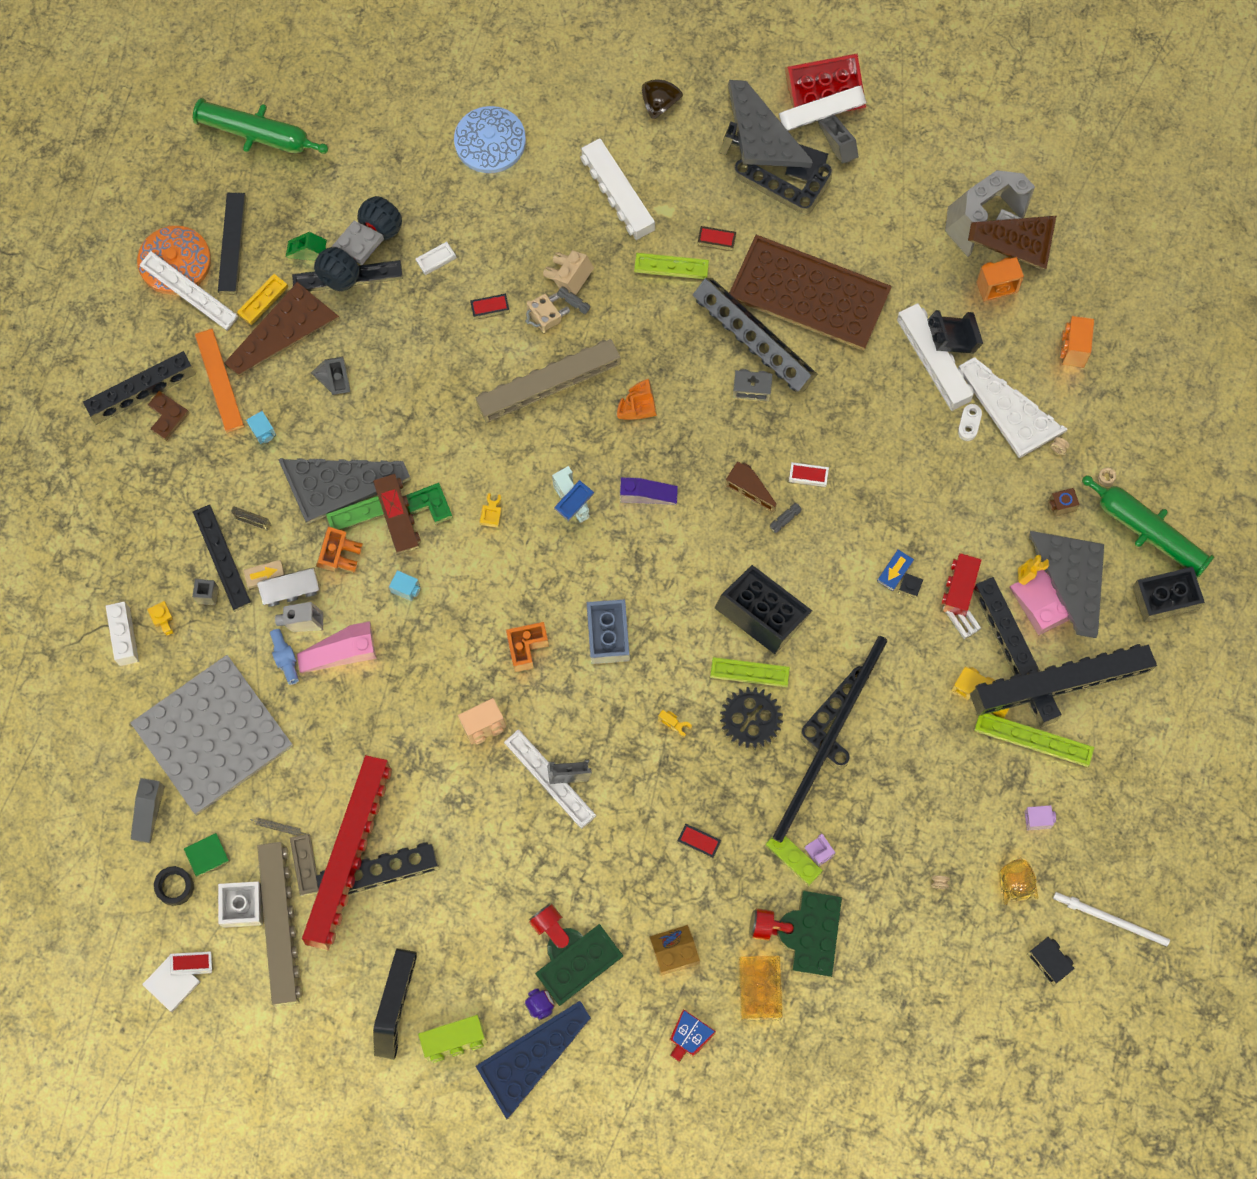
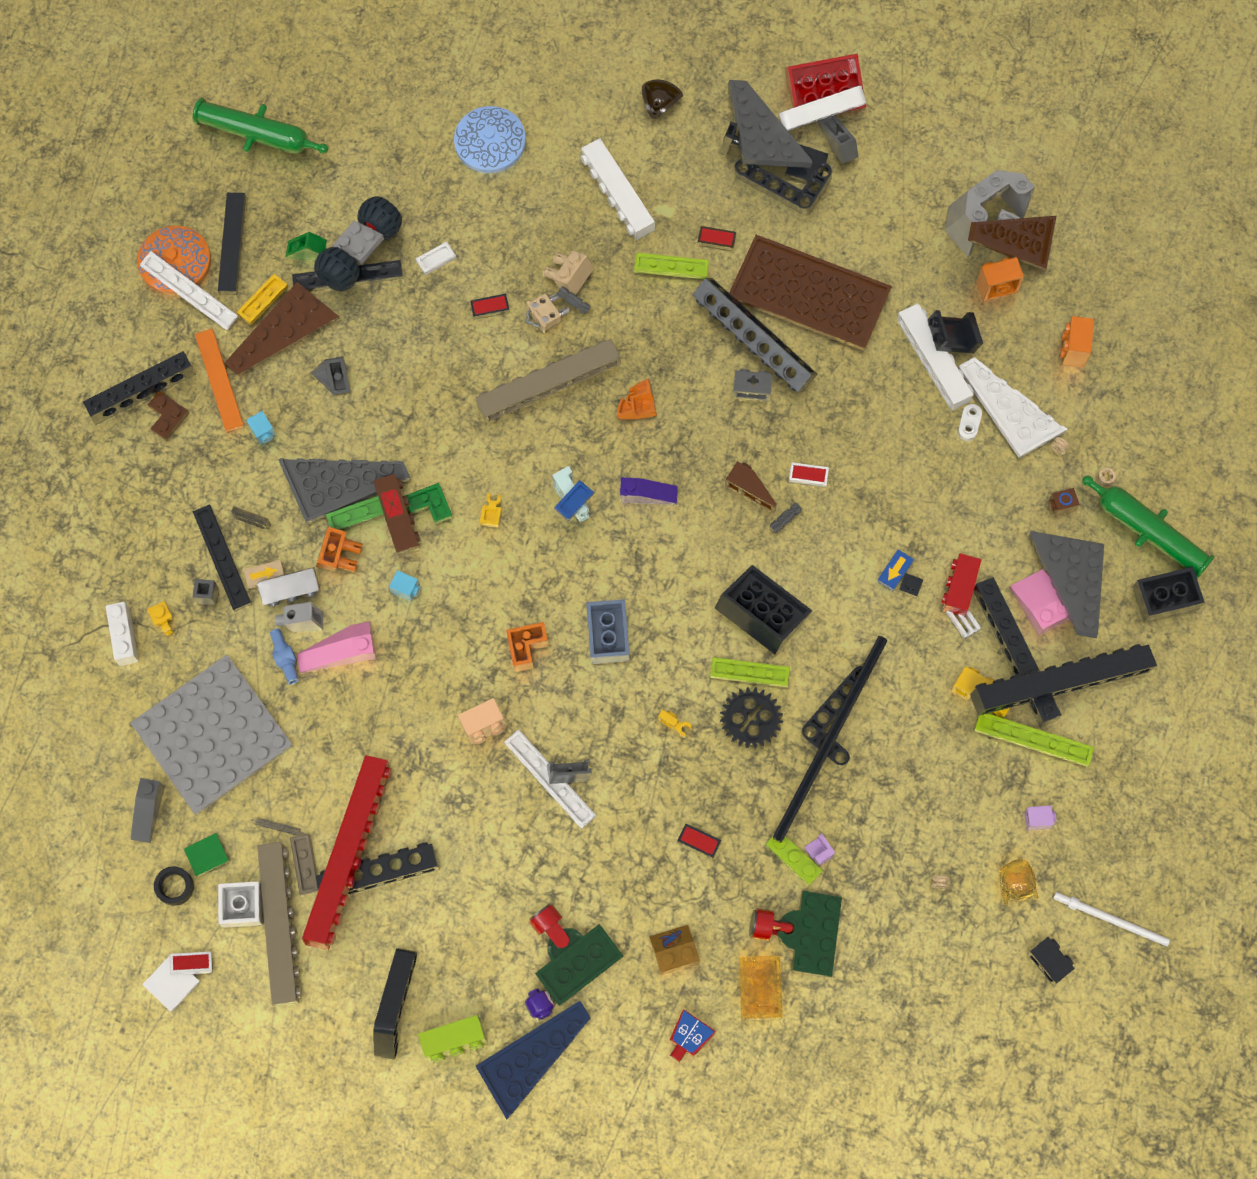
(1029, 569): yellow plate -> none

